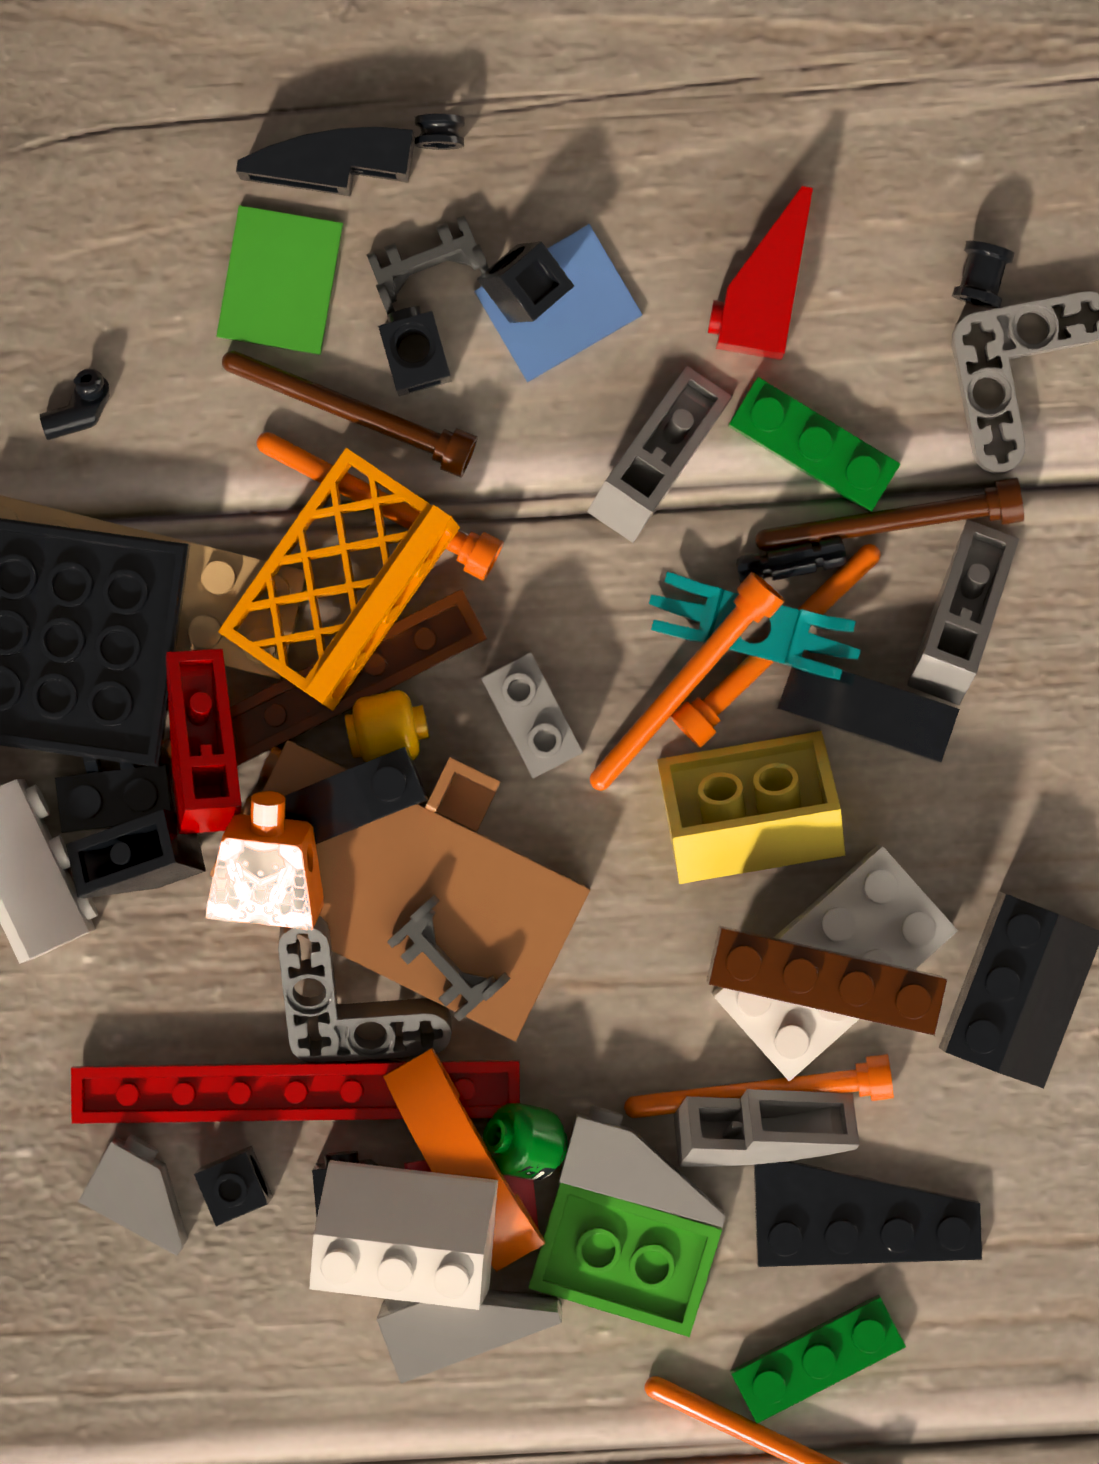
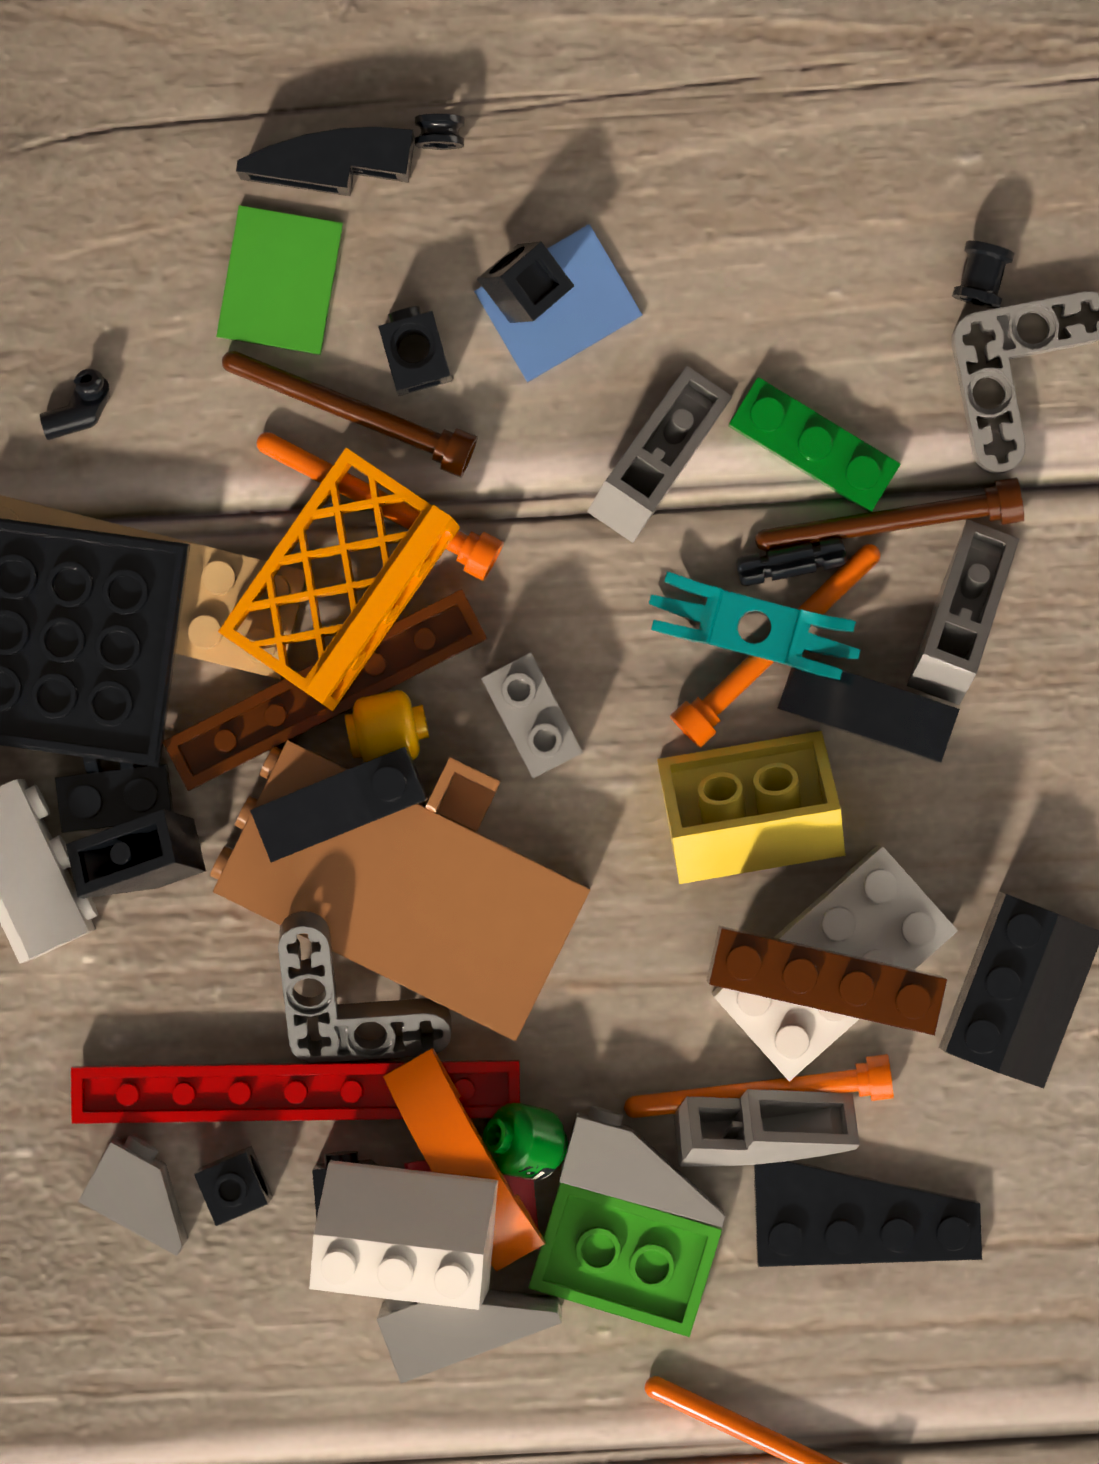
(201, 741): red slope -> none
(267, 869): torso -> none
(393, 277): dark grey piece -> none
(471, 986): dark grey piece -> none
(752, 604): orange piece -> none
(762, 294): red slope -> none
(817, 1359): green plate -> none

